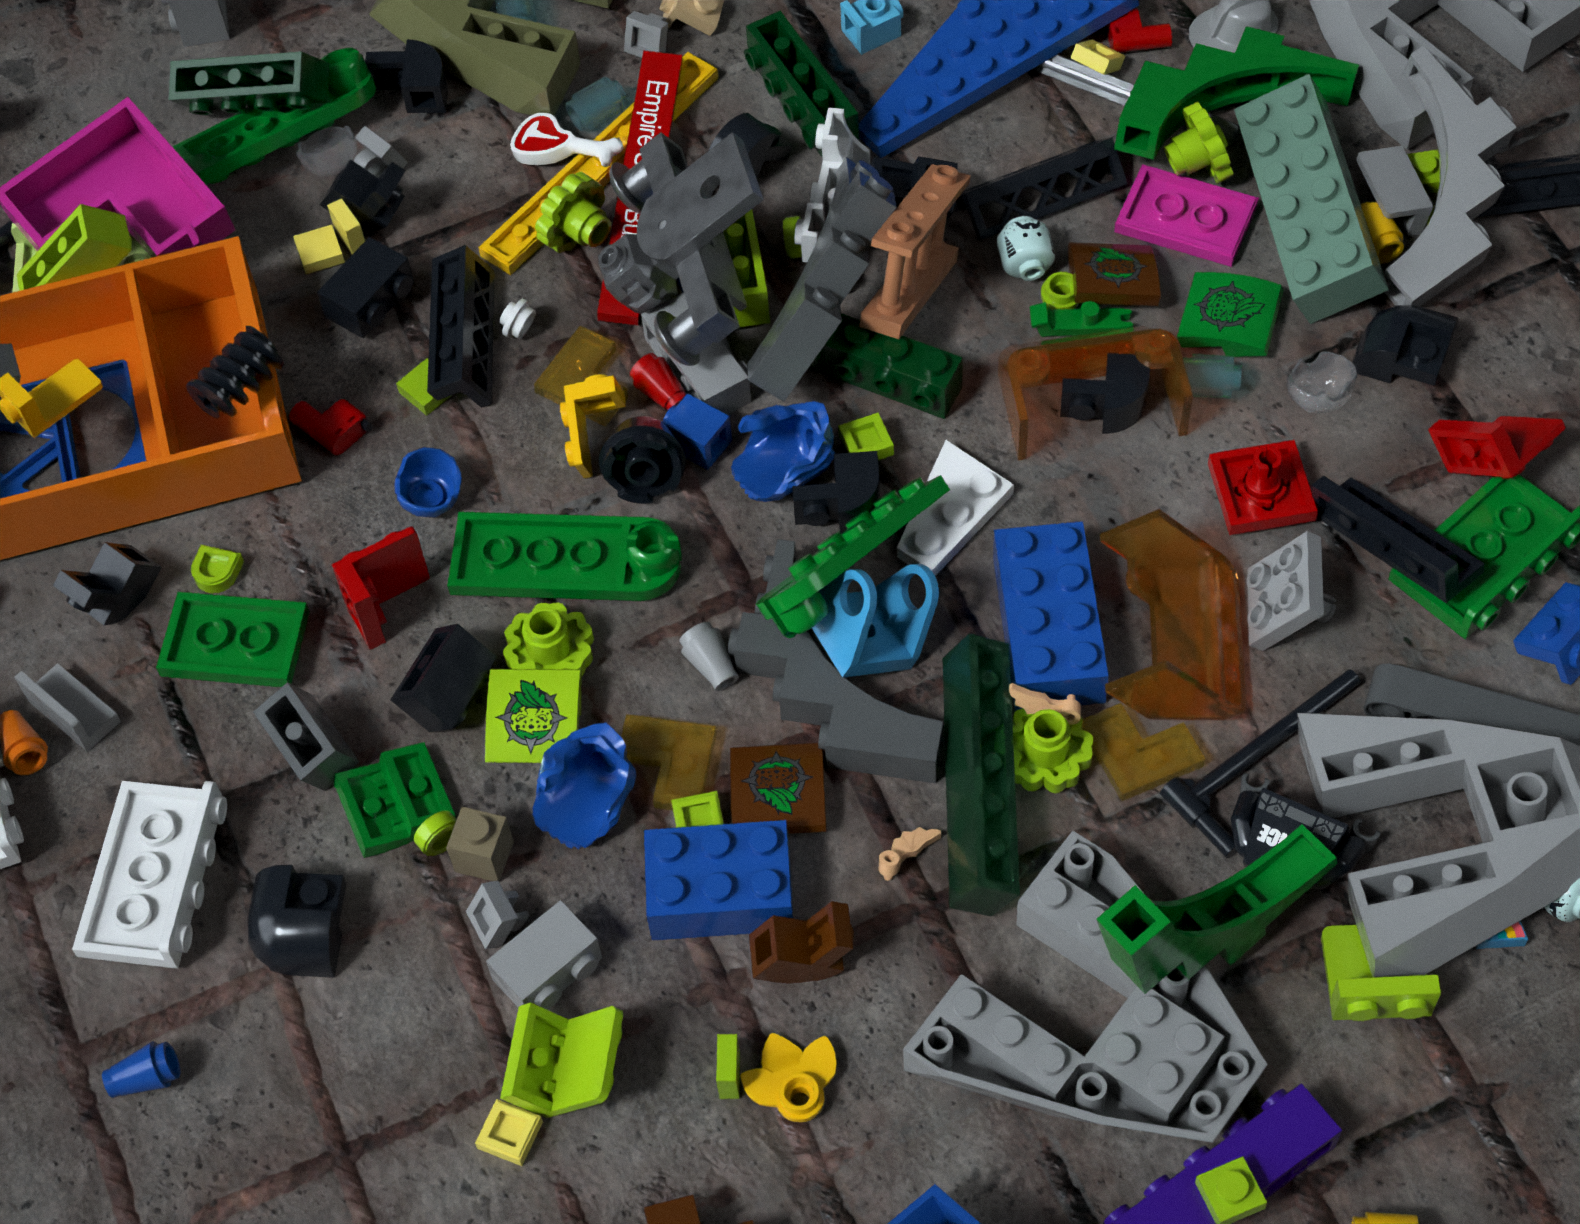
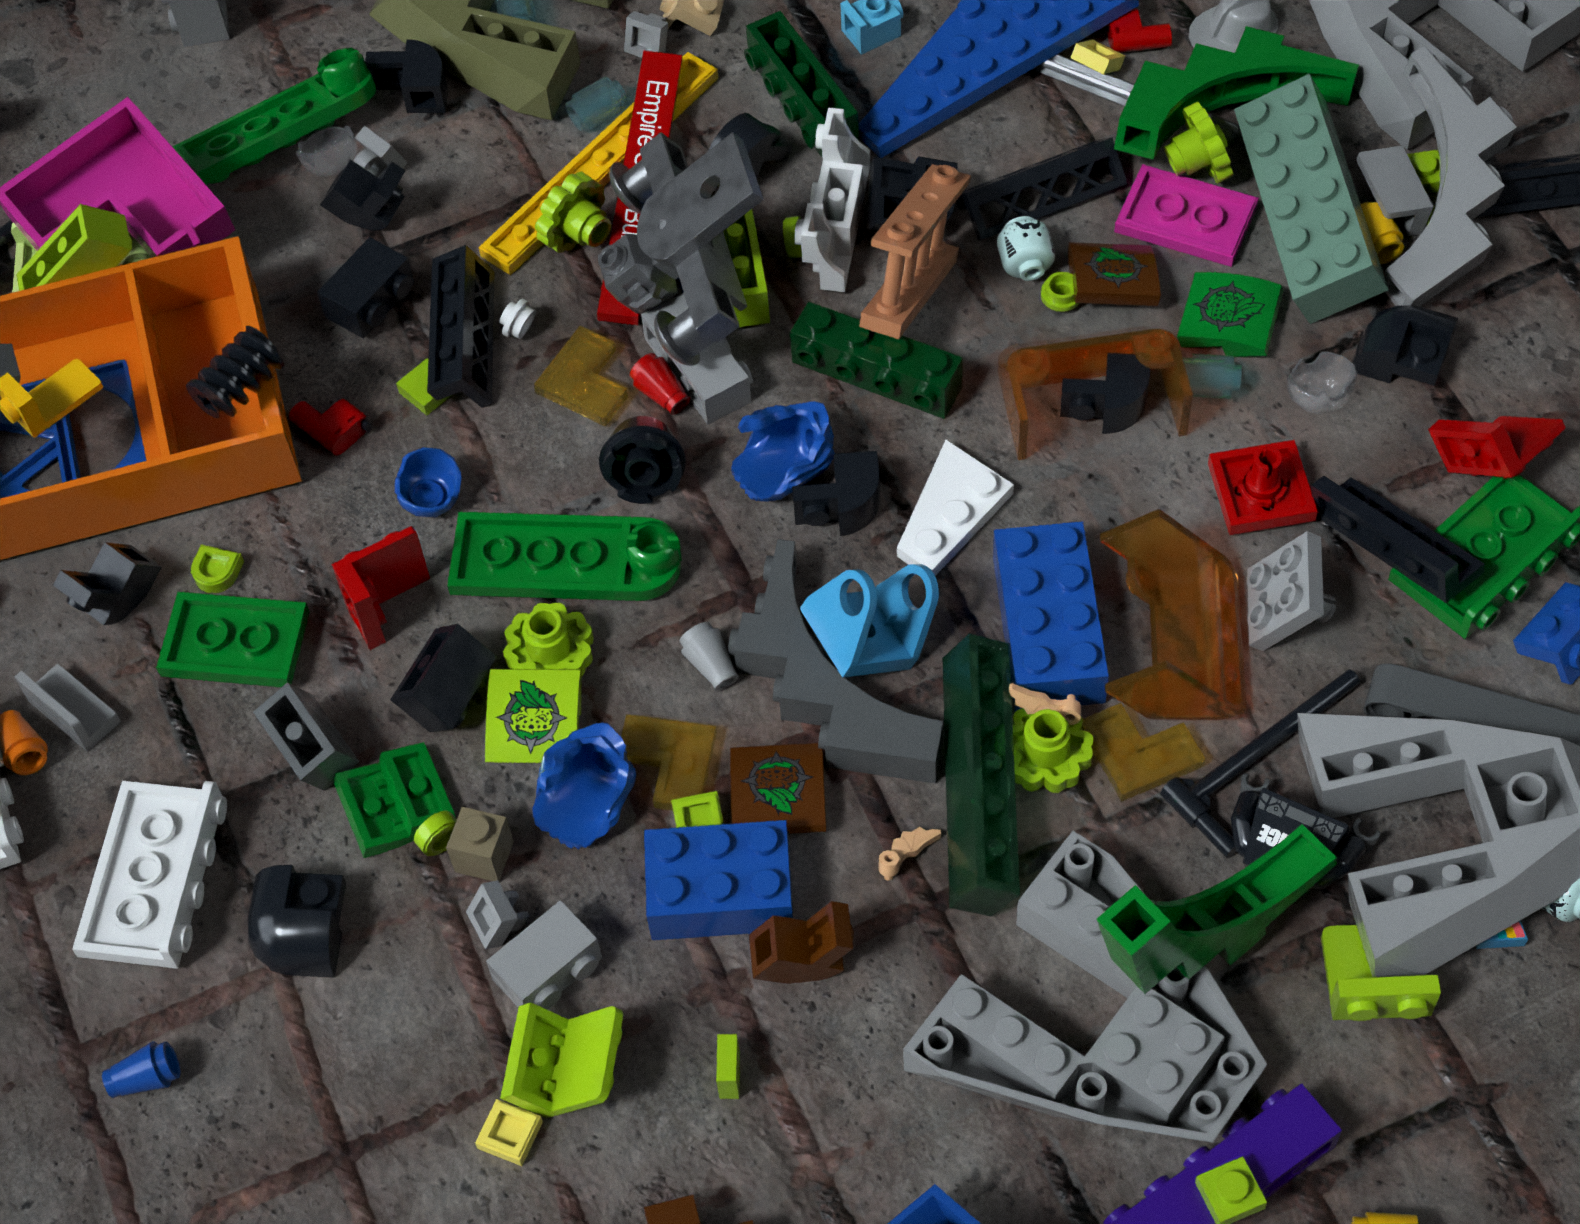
(249, 81): dark green brick -> none
(318, 249): light yellow tile -> none
(346, 225): light yellow tile -> none
(544, 142): white piece -> none
(592, 396): yellow bracket -> none
(699, 430): blue brick -> none
(791, 1072): yellow plate -> none
(796, 601): green plate -> none
(839, 258): dark grey arch -> none
(866, 435): lime plate -> none
(1078, 321): green piece -> none

